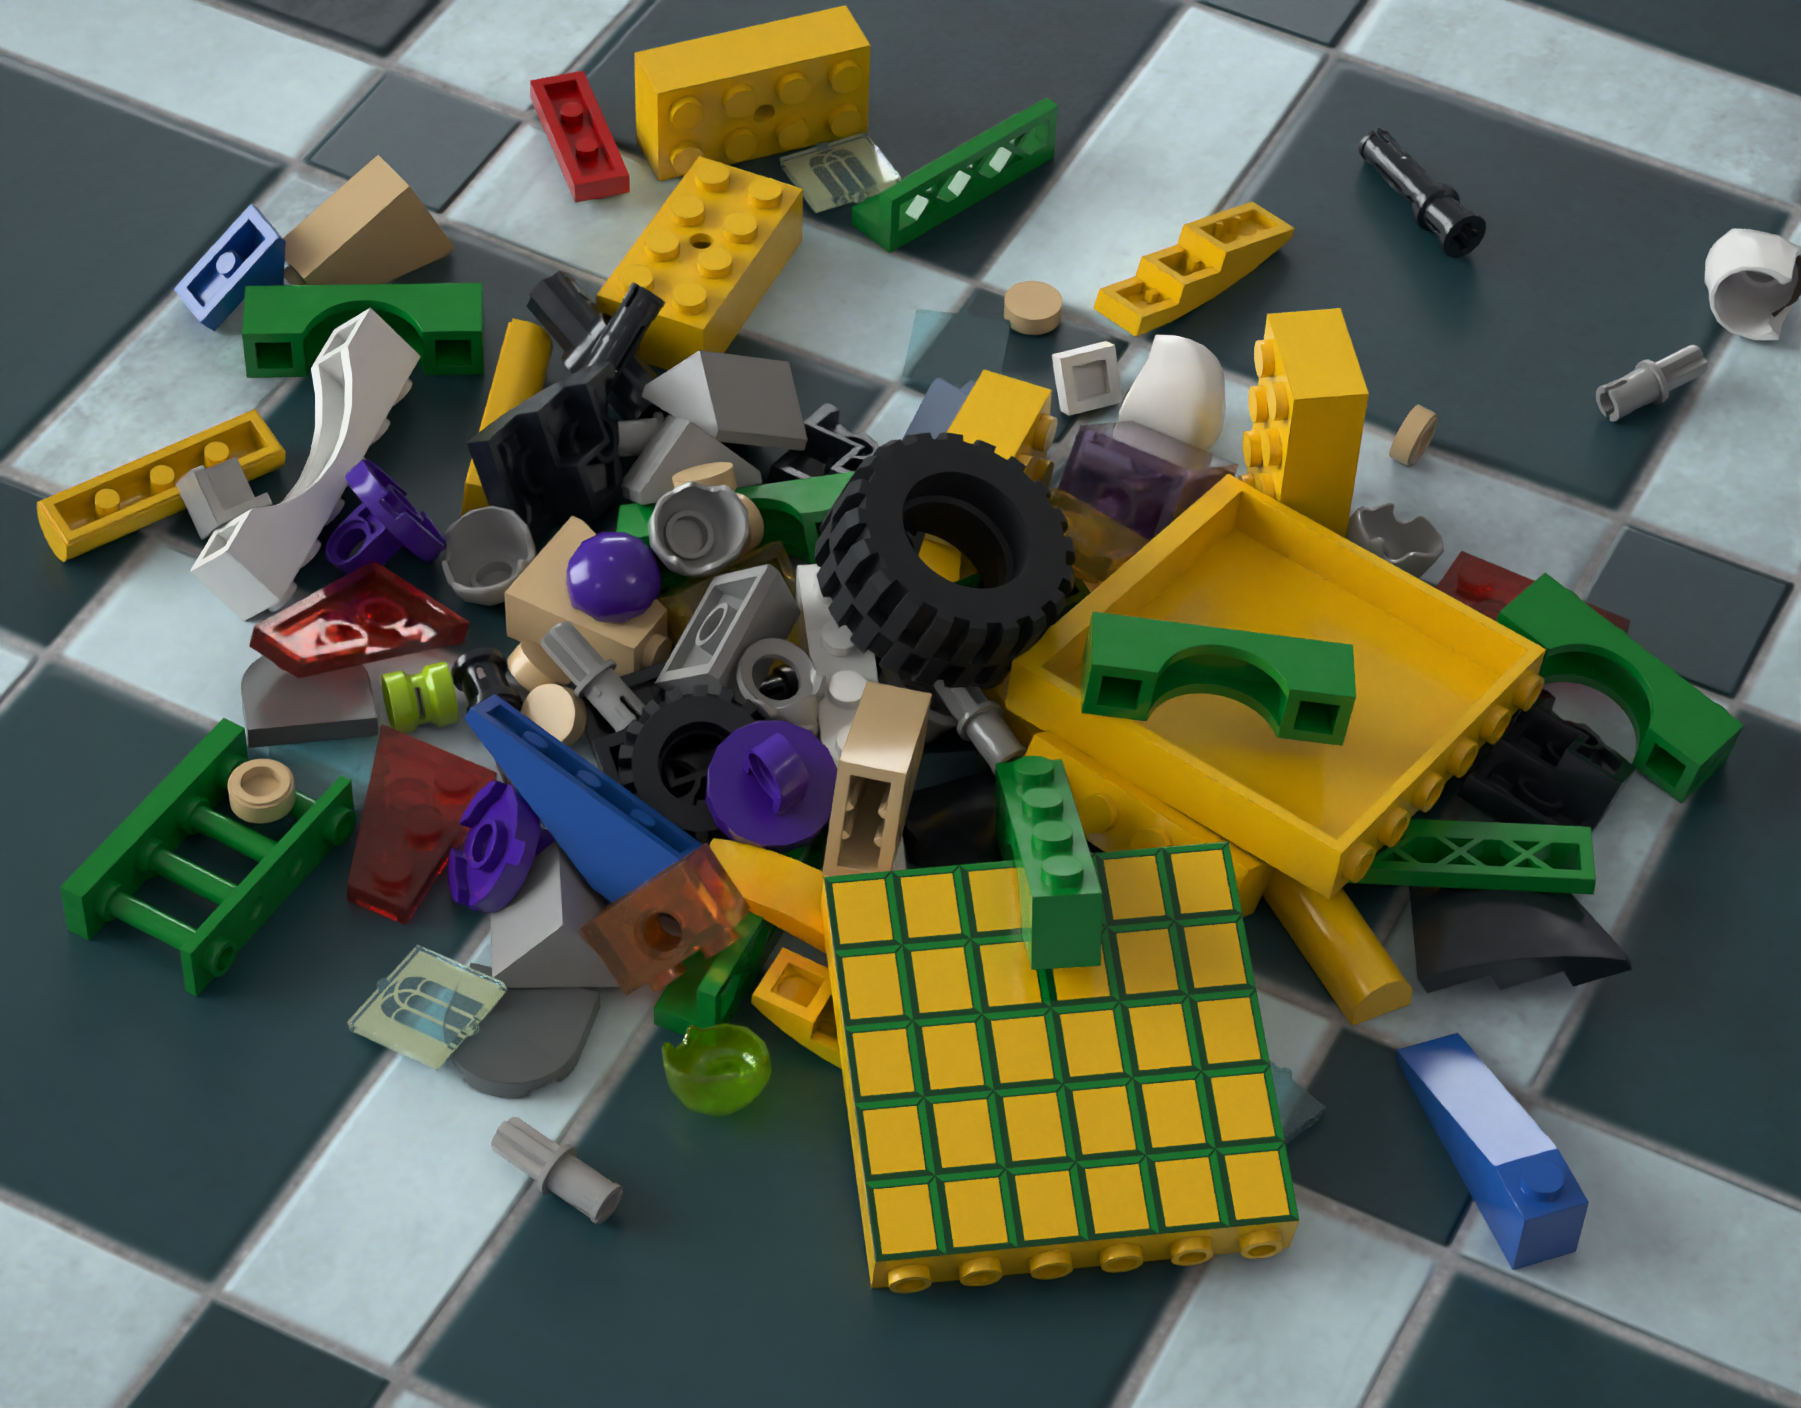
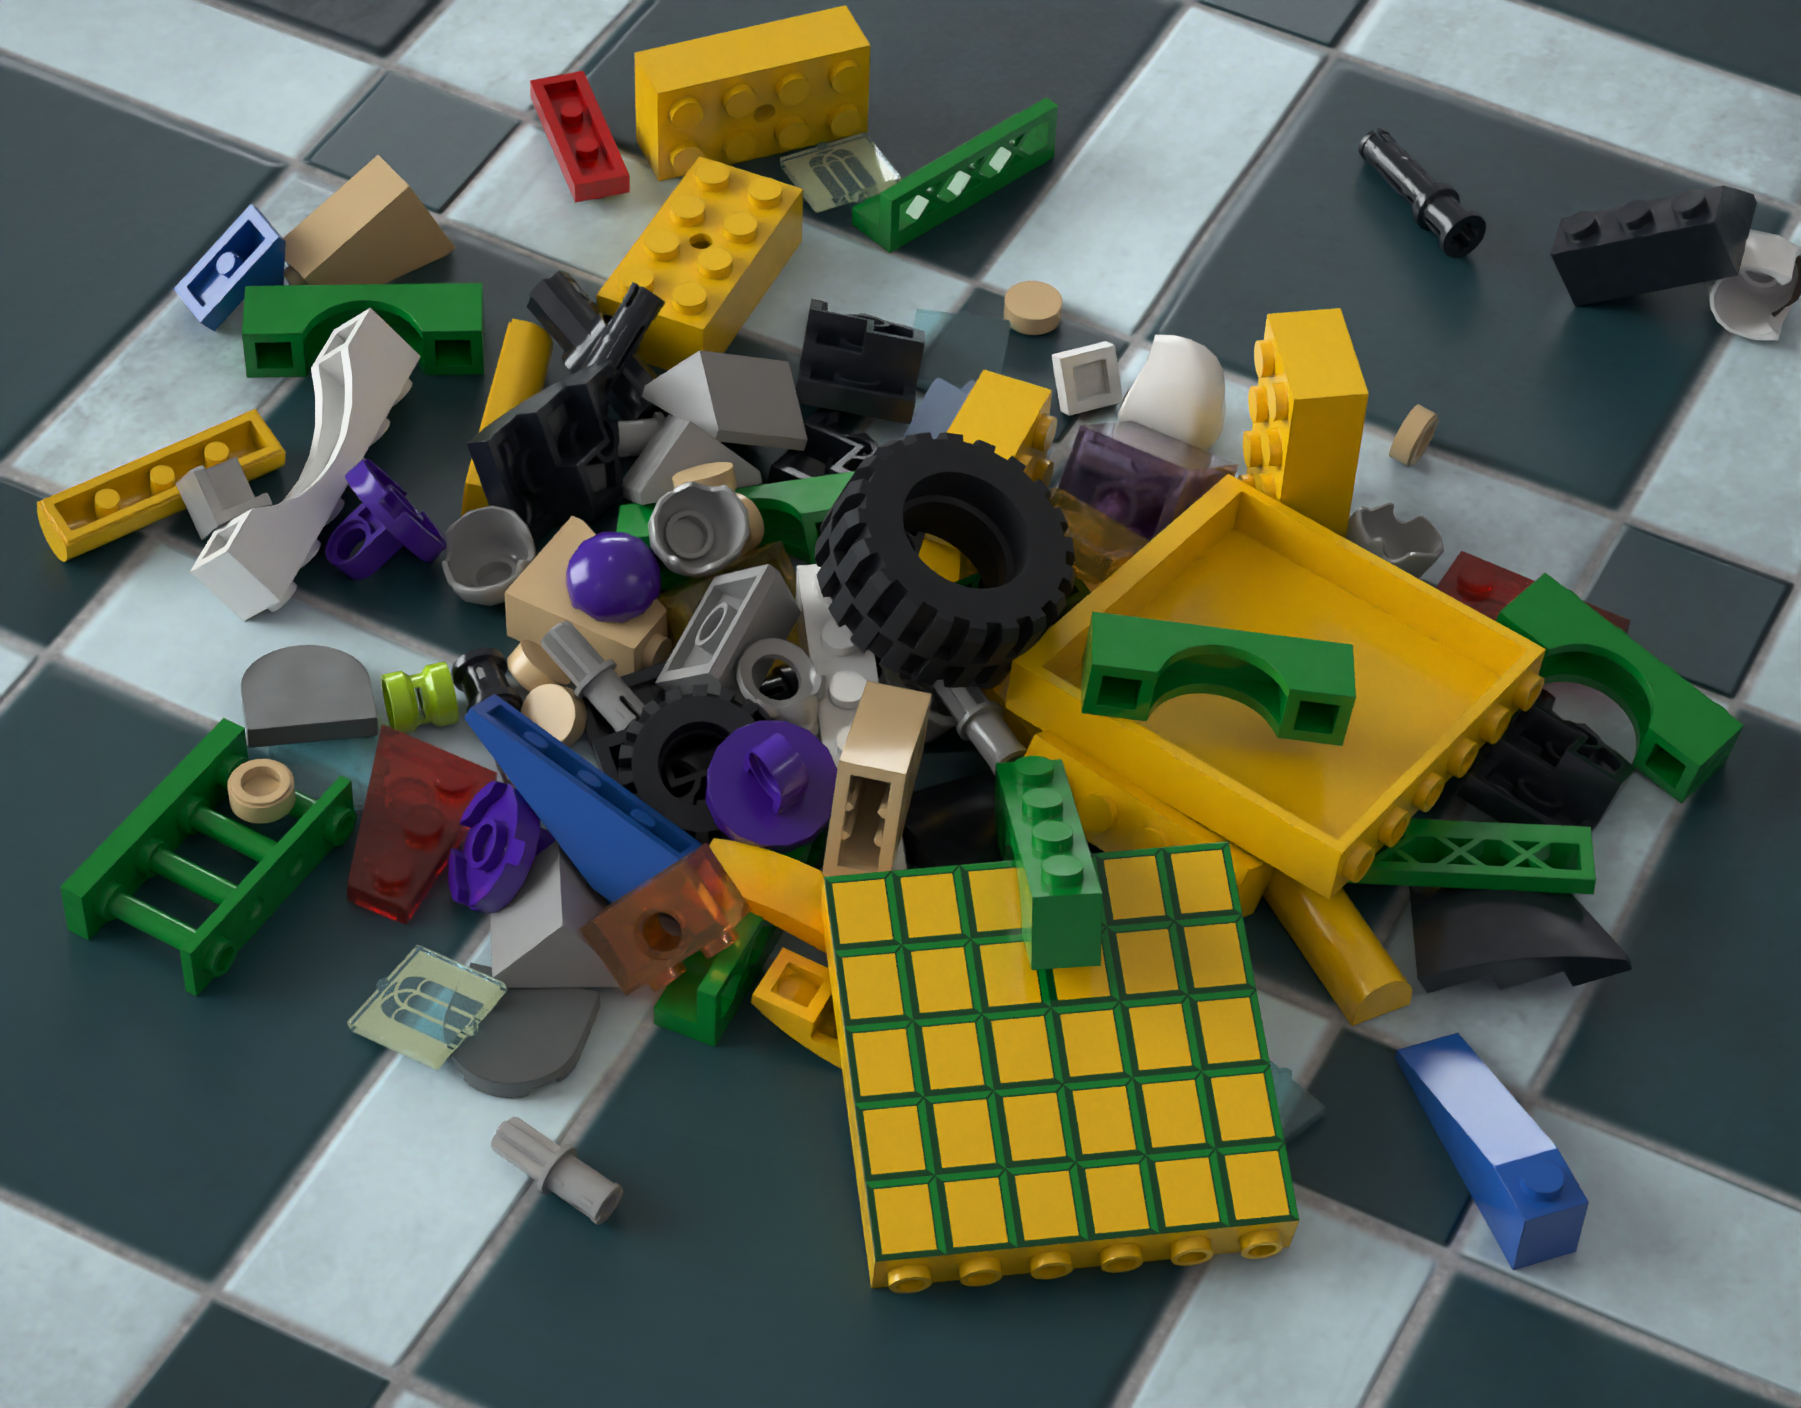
(356, 623): clear red wing -> none
(717, 1068): clear neon green hair -> none
(859, 364): none -> black slope
(1199, 267): yellow slope -> none
(1650, 382): light grey axle -> none
(1653, 244): none -> black slope

